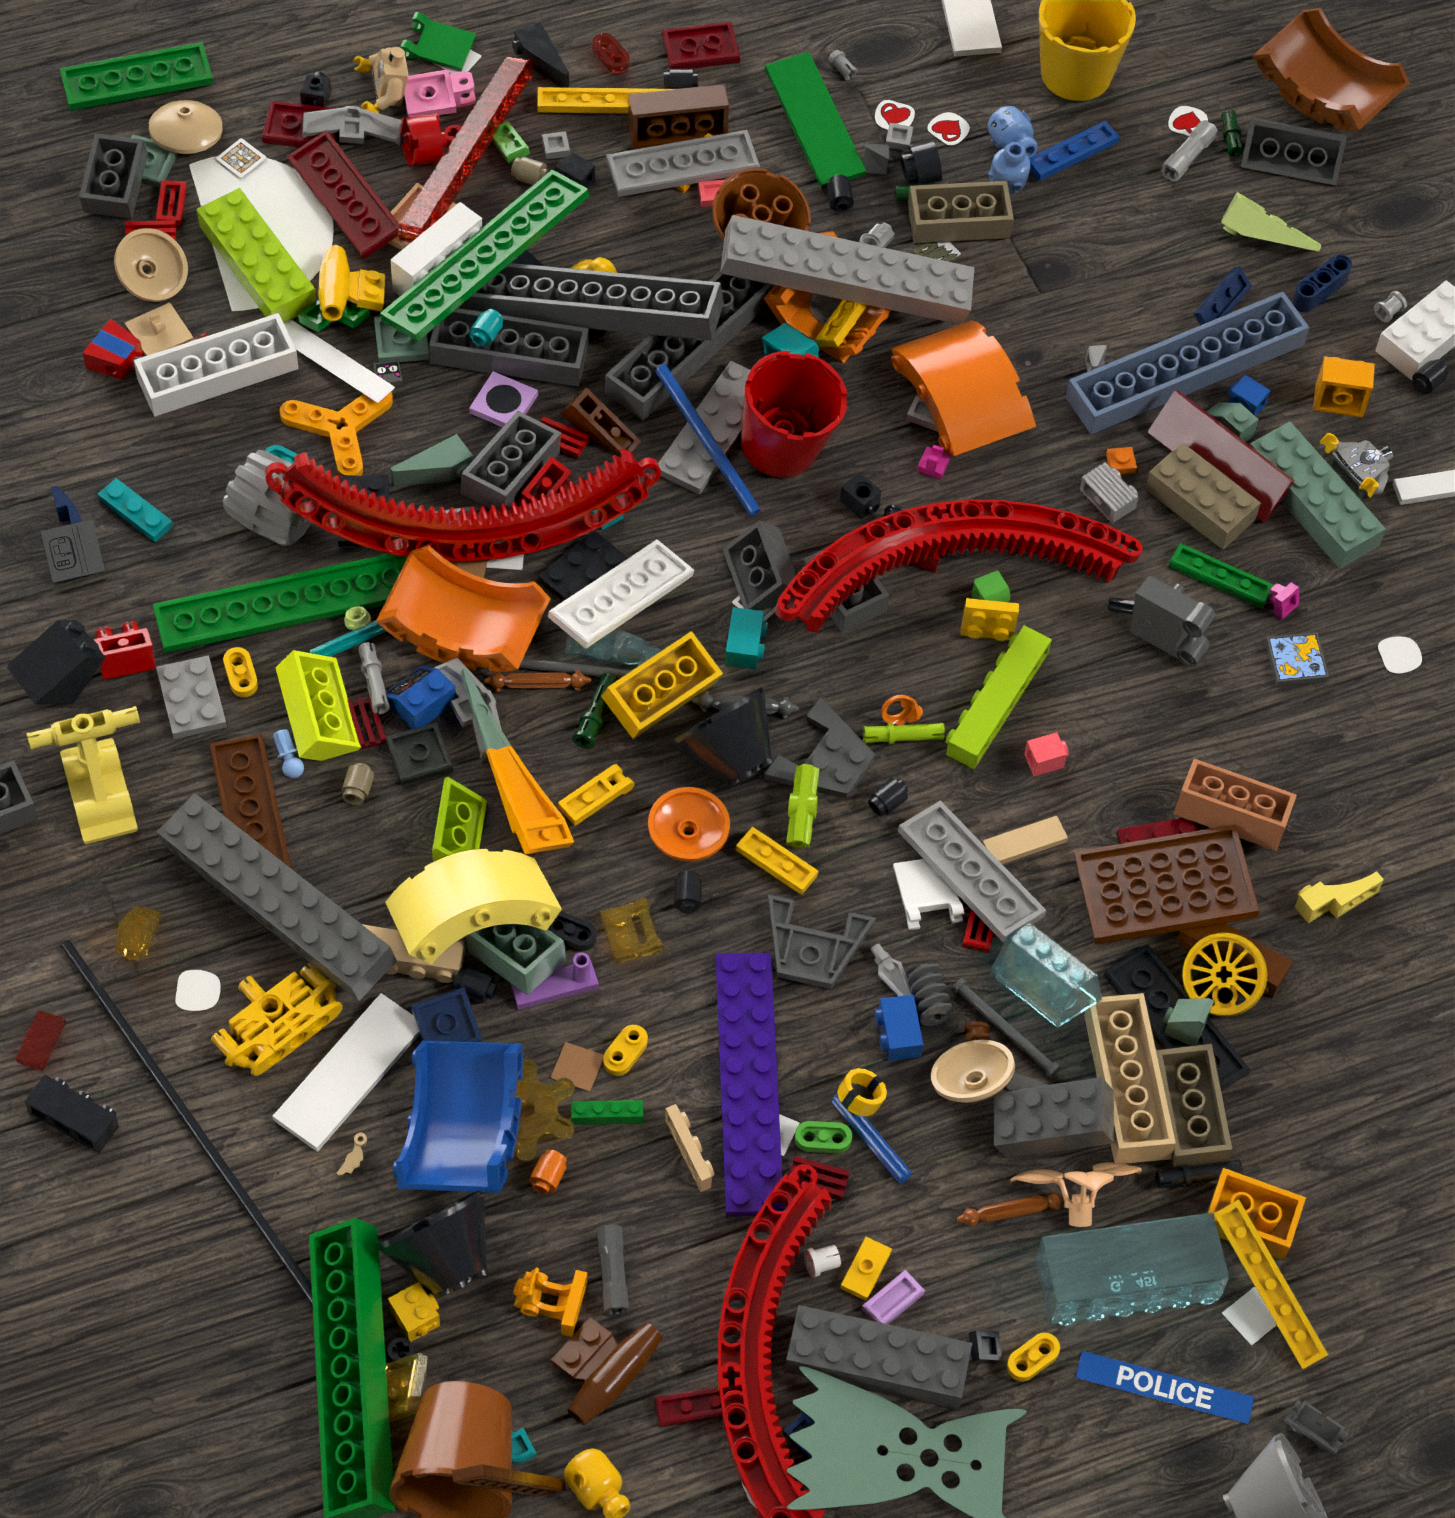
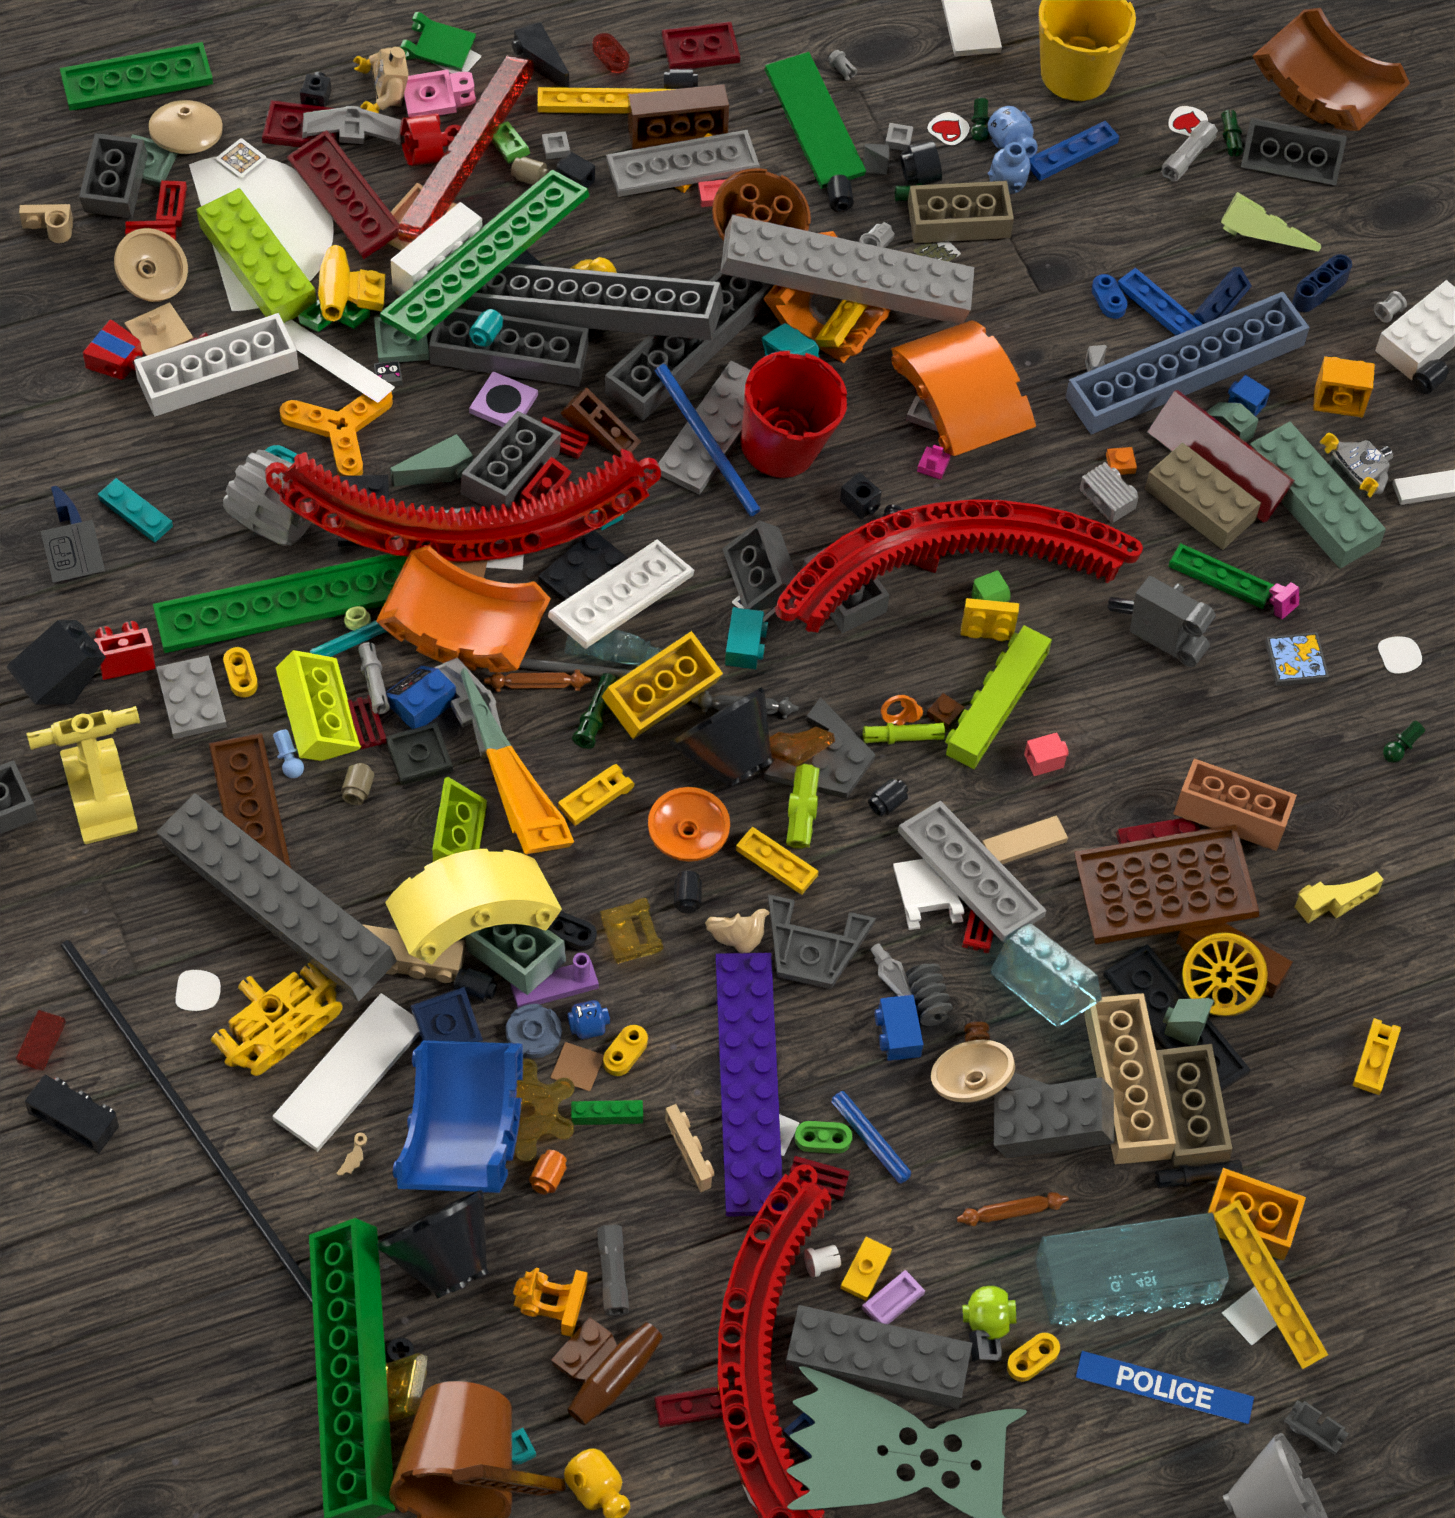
(55, 218): none -> tan plate
(137, 932): clear yellow slope -> none
(414, 1311): yellow head -> none
(535, 1029): none -> sand blue tile
(588, 1019): none -> blue head
(739, 931): none -> tan hair
(799, 747): none -> clear orange tile
(856, 1103): yellow piece -> none
(893, 112): sticker -> none
(945, 711): none -> reddish brown plate
(961, 988): dark grey bar -> none
(980, 130): none -> dark green axle
(990, 1311): none -> lime plant
(1080, 1206): light nougat plant -> none
(1107, 294): none -> blue plate
(1157, 303): none -> blue plate
(1376, 1057): none -> yellow plate
(1395, 751): none -> dark green axle

